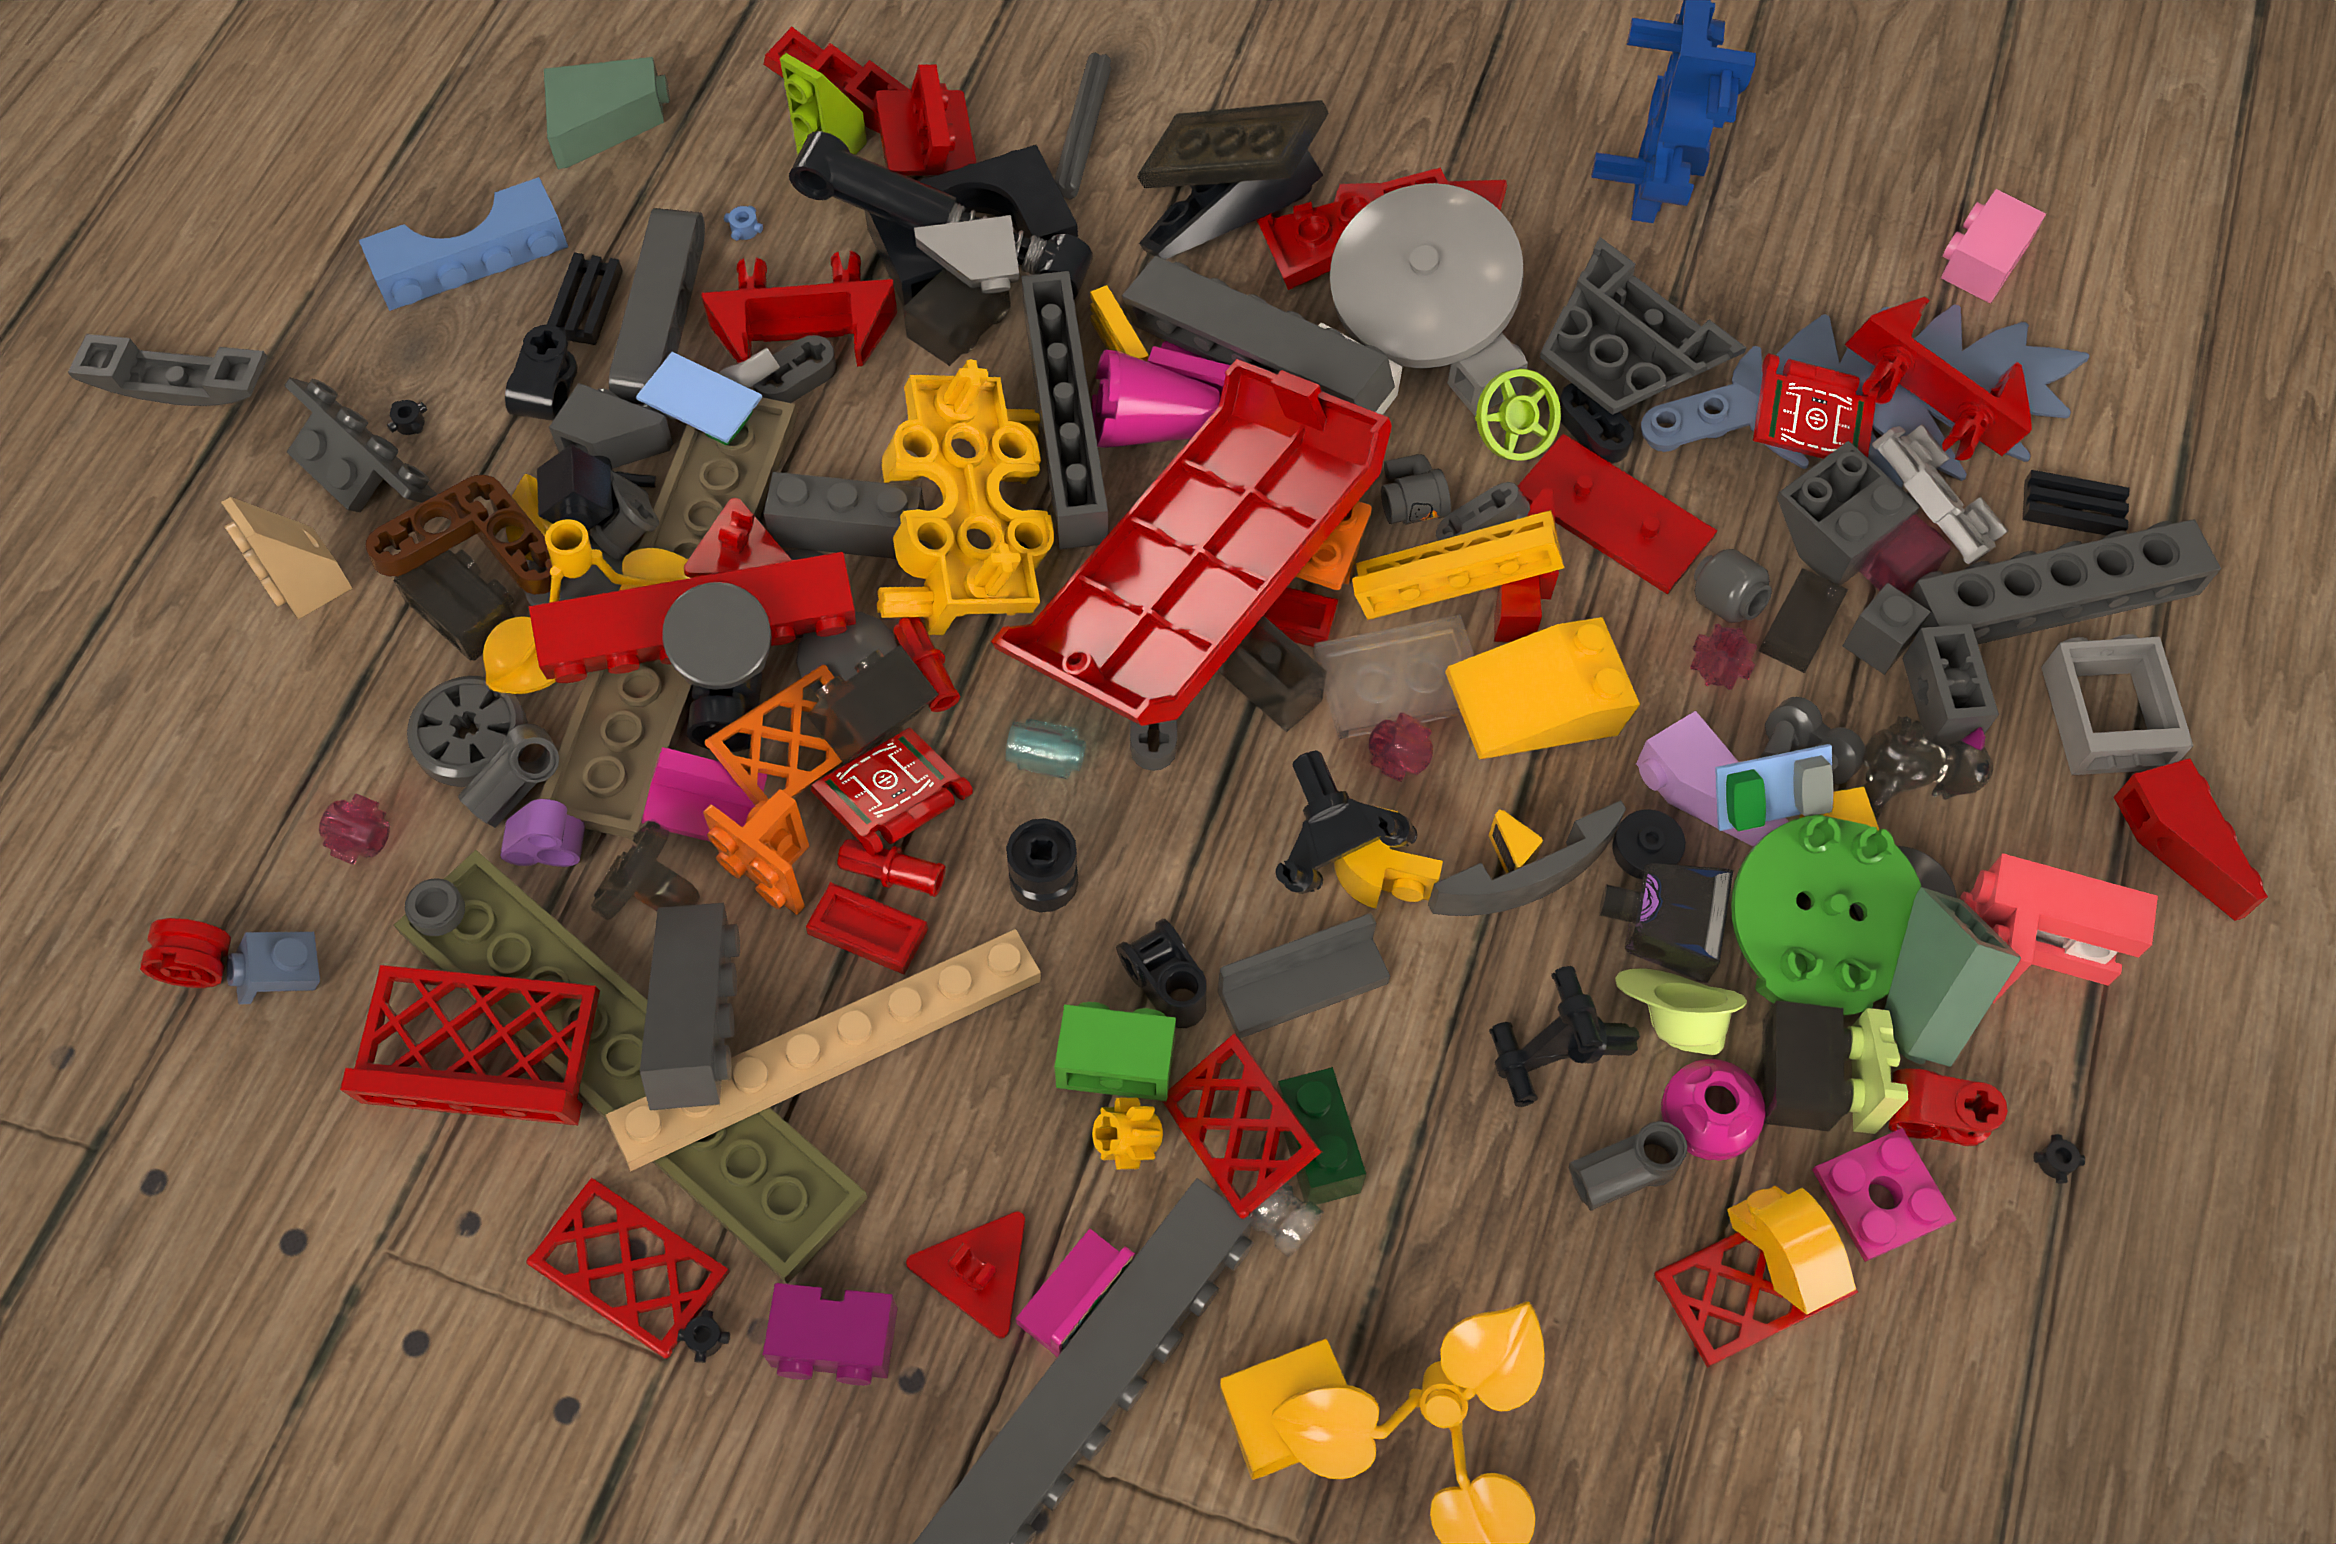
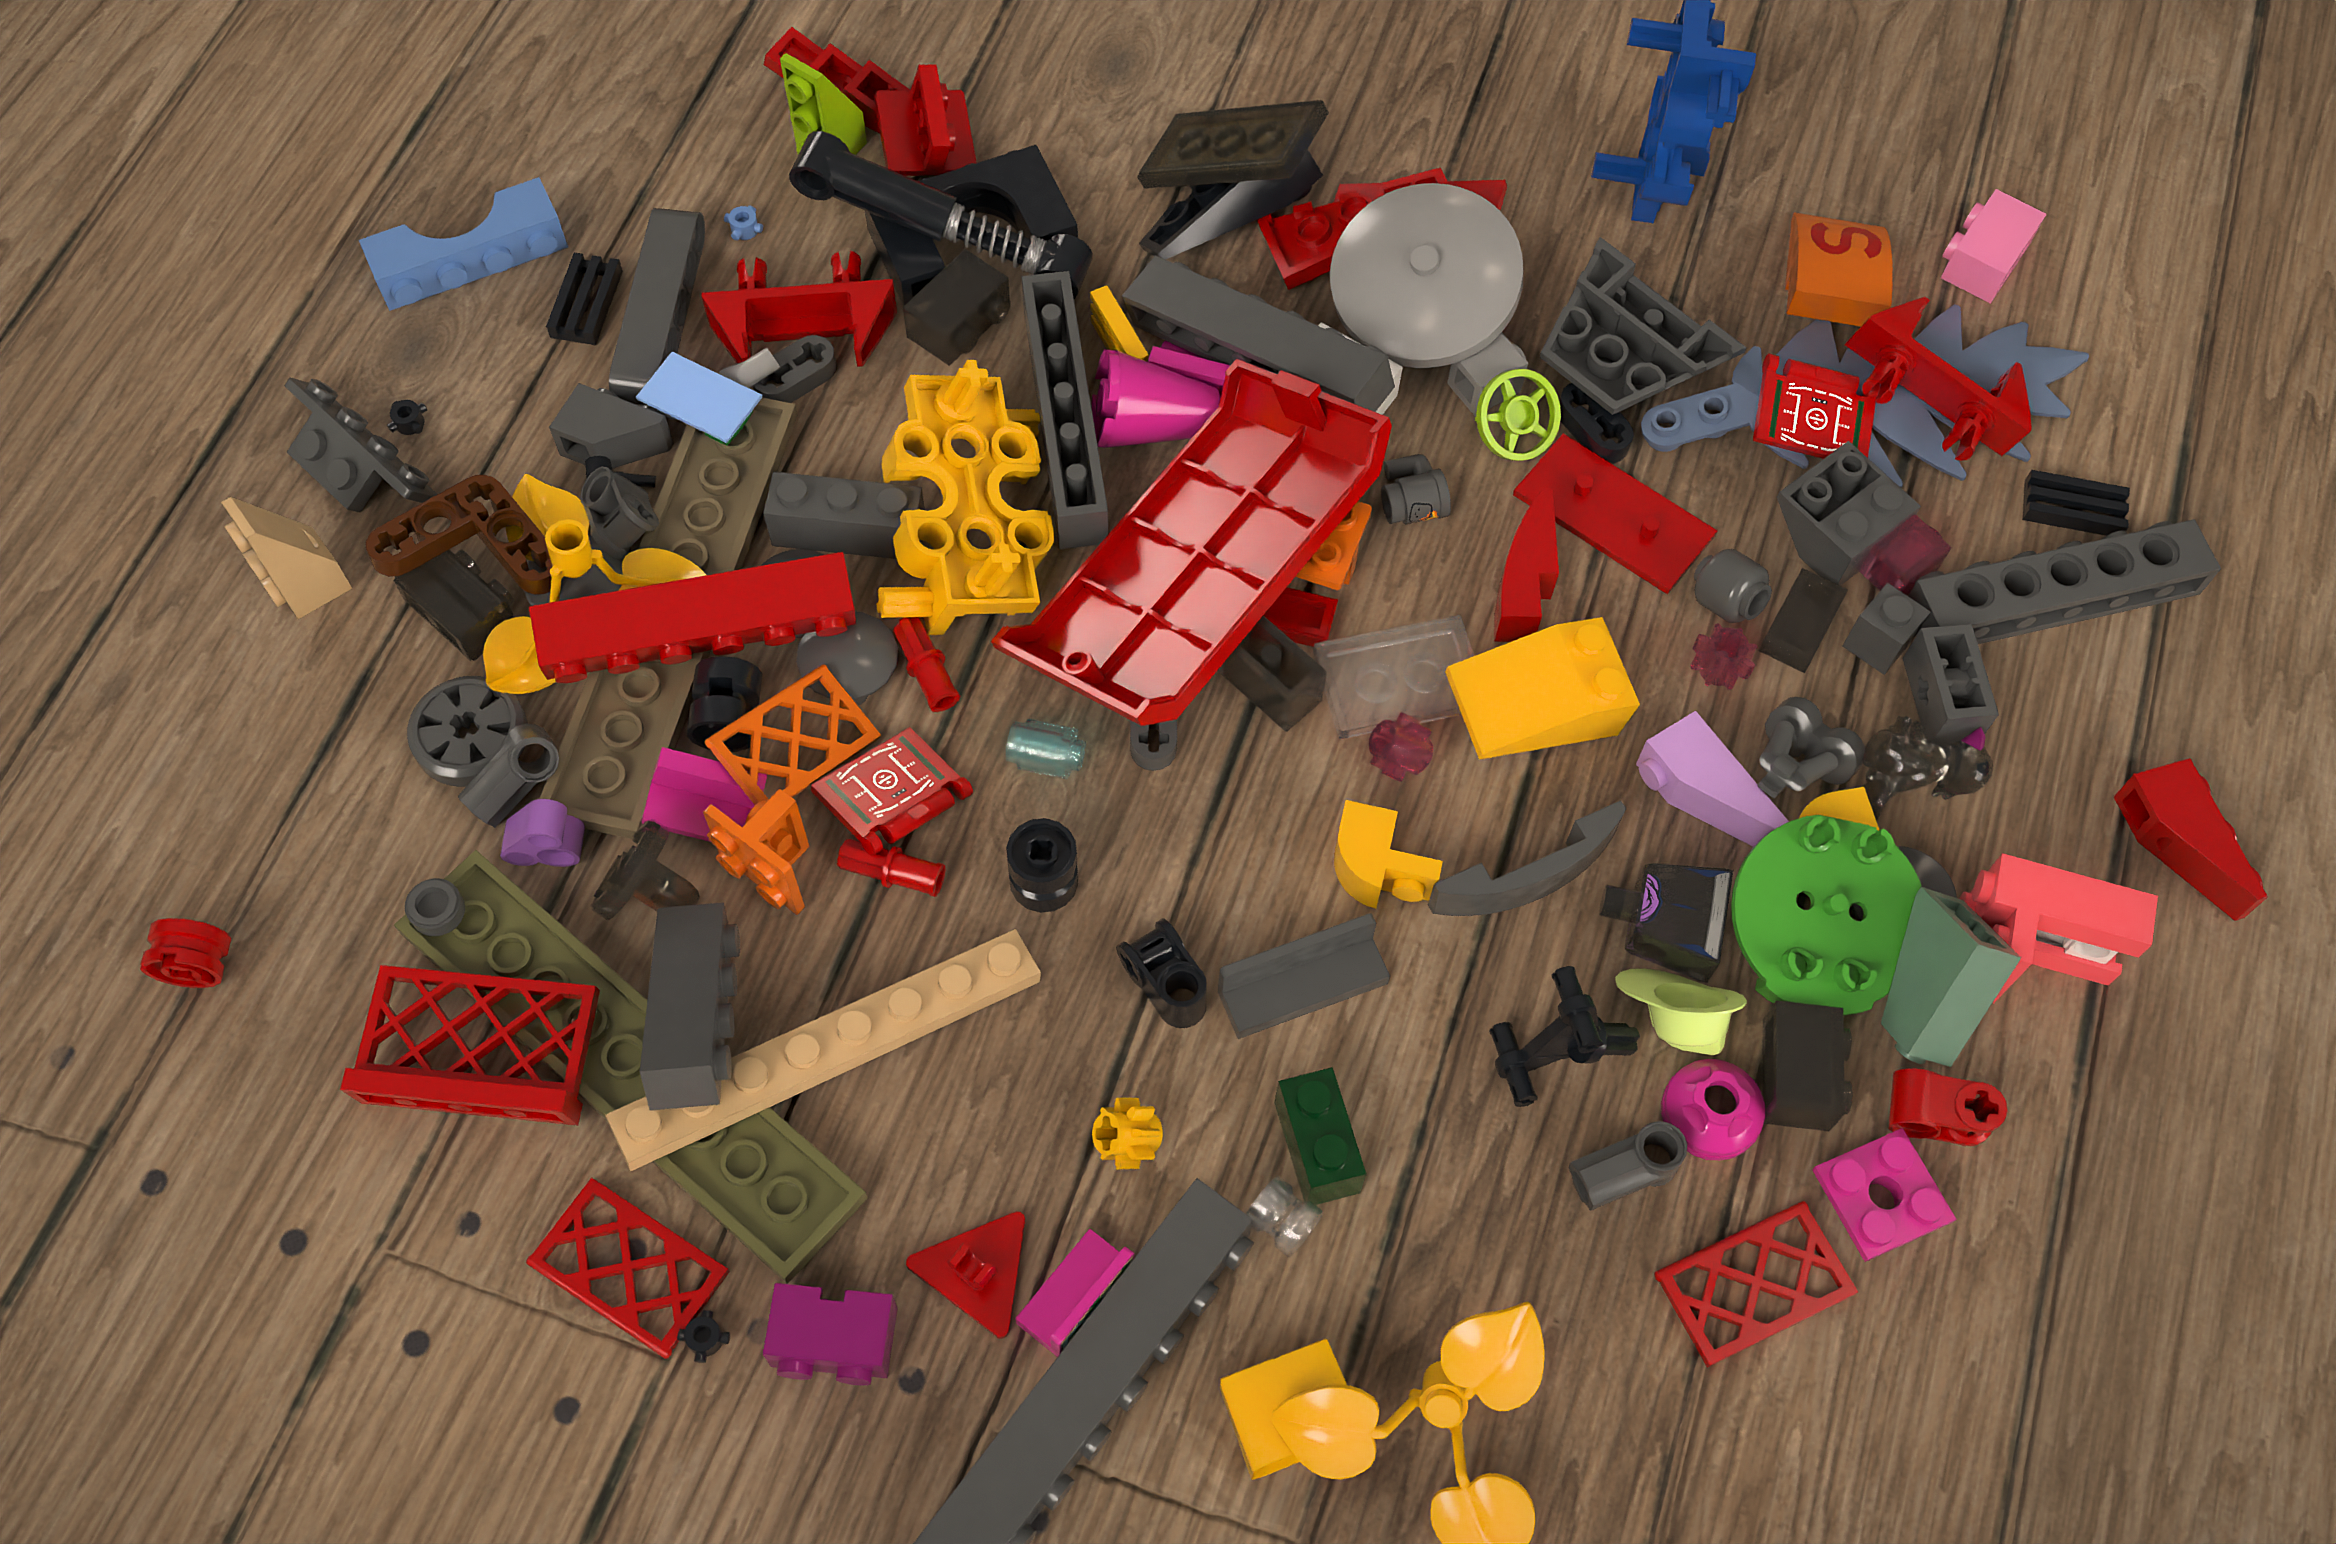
(167, 377): dark grey slope -> none
(273, 964): sand blue bracket -> none
(354, 828): clear pink gear -> none
(541, 375): black piece -> none
(574, 488): black brick -> none
(601, 106): sand green slope -> none
(717, 635): dark grey tile -> none
(734, 543): red piece -> none
(867, 928): red tile -> none
(871, 703): clear smoke brick -> none
(974, 251): light grey slope -> none
(1082, 124): dark grey axle -> none
(1115, 1051): bright green brick -> none
(1271, 1172): red window -> none
(1334, 826): black axle -> none
(1458, 565): yellow fence -> none
(1491, 508): dark grey beam -> none
(1513, 841): yellow slope -> none
(1647, 838): black wheel -> none
(1774, 788): piece -> none
(1798, 1245): yellow brick -> none
(1838, 270): none -> orange slope
(1872, 1055): yellowish green wing -> none
(1916, 461): light grey piece -> none
(2059, 1158): black piece -> none
(2120, 751): light grey window -> none

